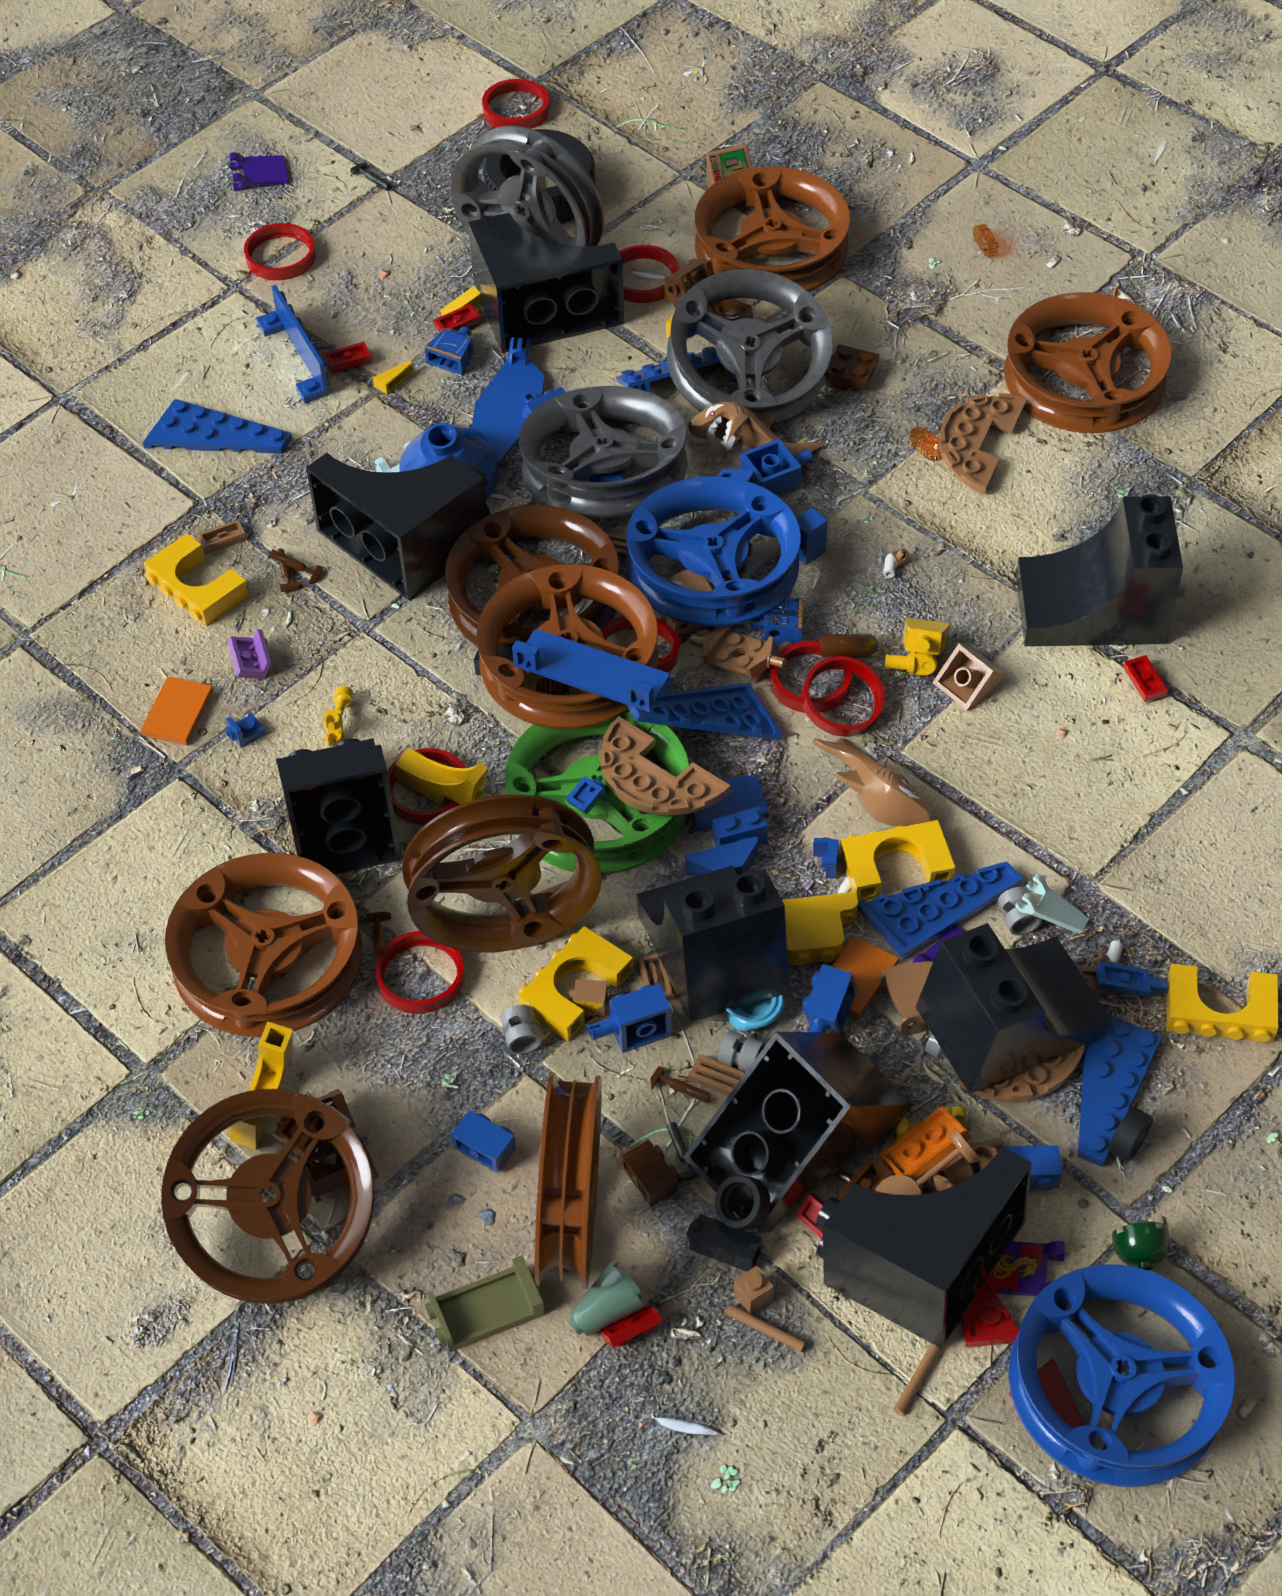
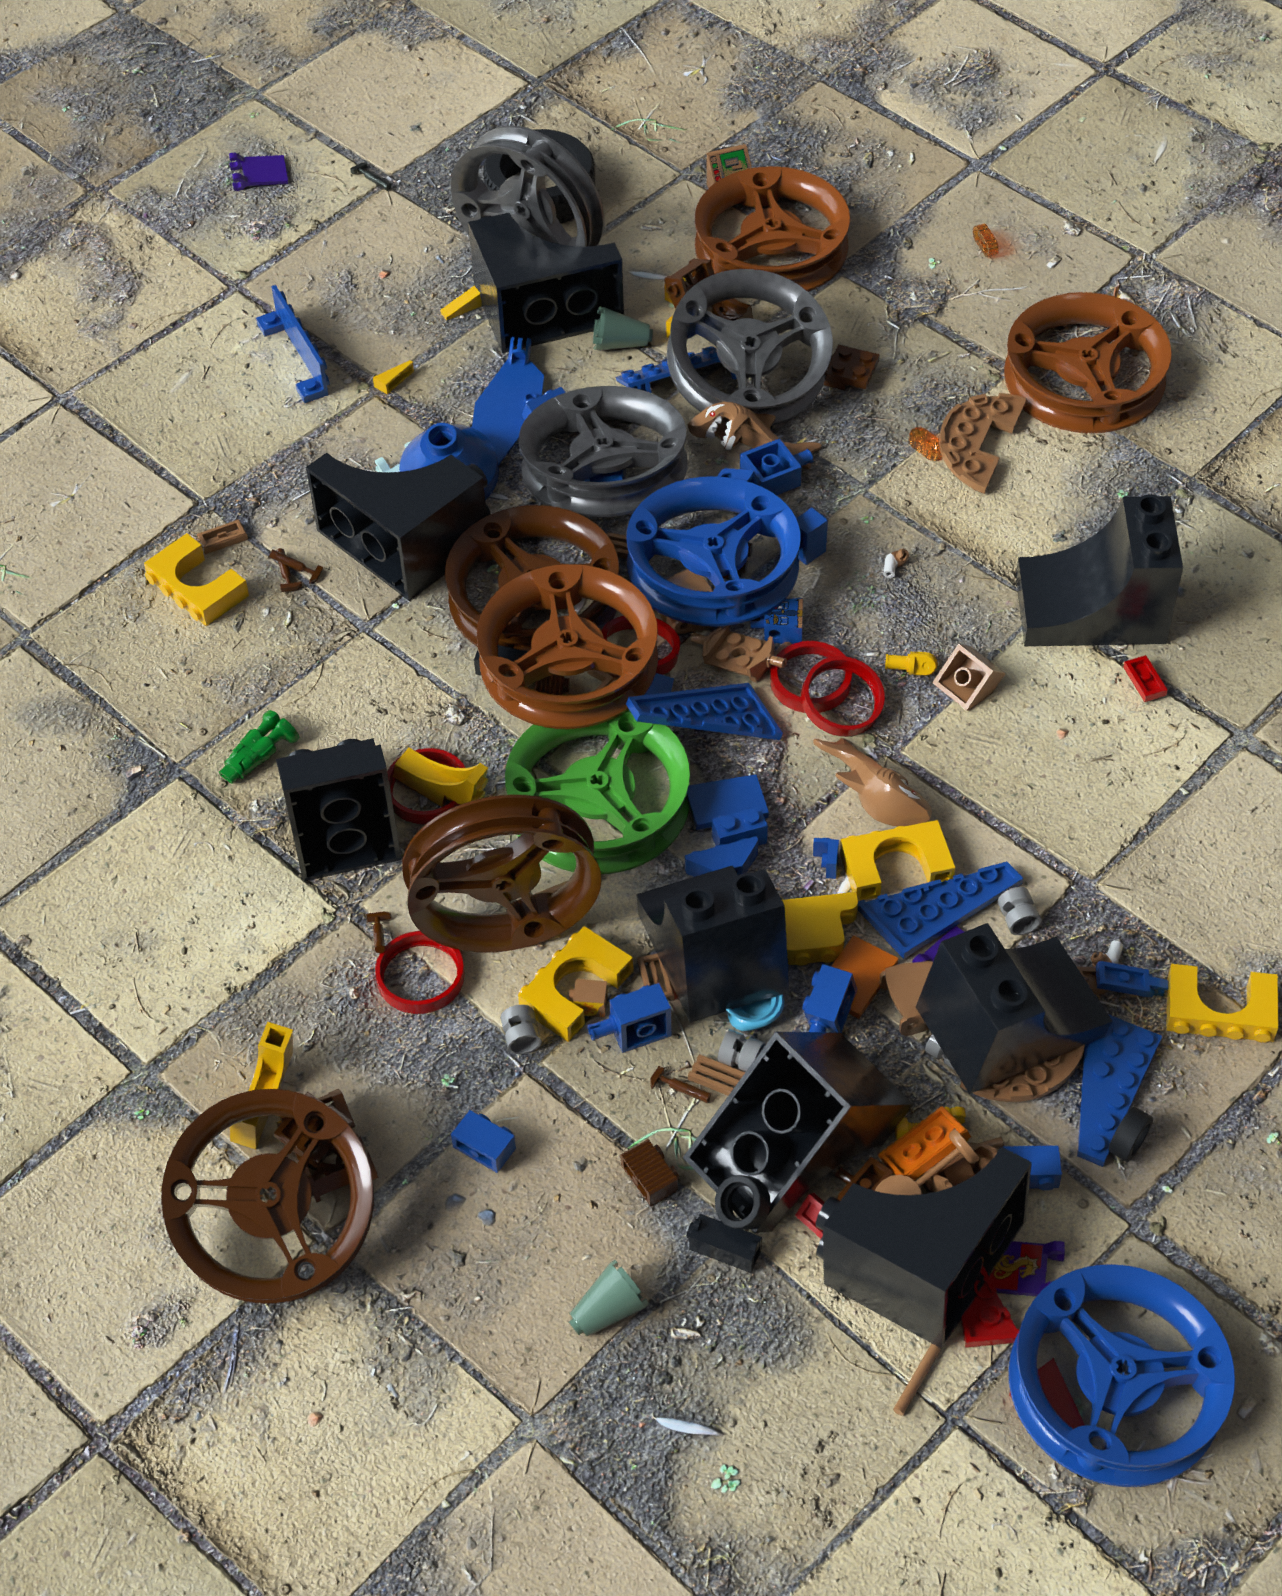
(176, 710): orange tile -> none
(211, 430): blue wing -> none
(244, 730): blue bracket -> none
(250, 655): medium lavender bracket -> none
(256, 747): none -> green piece
(264, 943): dark orange wheel -> none
(275, 231): red piece -> none
(333, 719): yellow bar -> none
(347, 357): red plate -> none
(450, 350): blue torso -> none
(461, 317): red plate -> none
(485, 1306): olive panel -> none
(511, 85): red piece -> none
(568, 1178): dark orange wheel -> none
(587, 794): blue bracket -> none
(590, 669): blue bracket -> none
(619, 331): none -> sand green cone
(629, 1327): red plate -> none
(646, 784): medium nougat plate -> none
(647, 252): red piece -> none
(681, 1150): pearl dark grey piece -> none
(753, 1290): medium nougat brick -> none
(766, 1328): medium nougat bar -> none
(848, 645): reddish brown cylinder -> none
(925, 636): yellow torso -> none
(1052, 907): light aqua flag -> none
(1142, 1244): dark green cylinder -> none

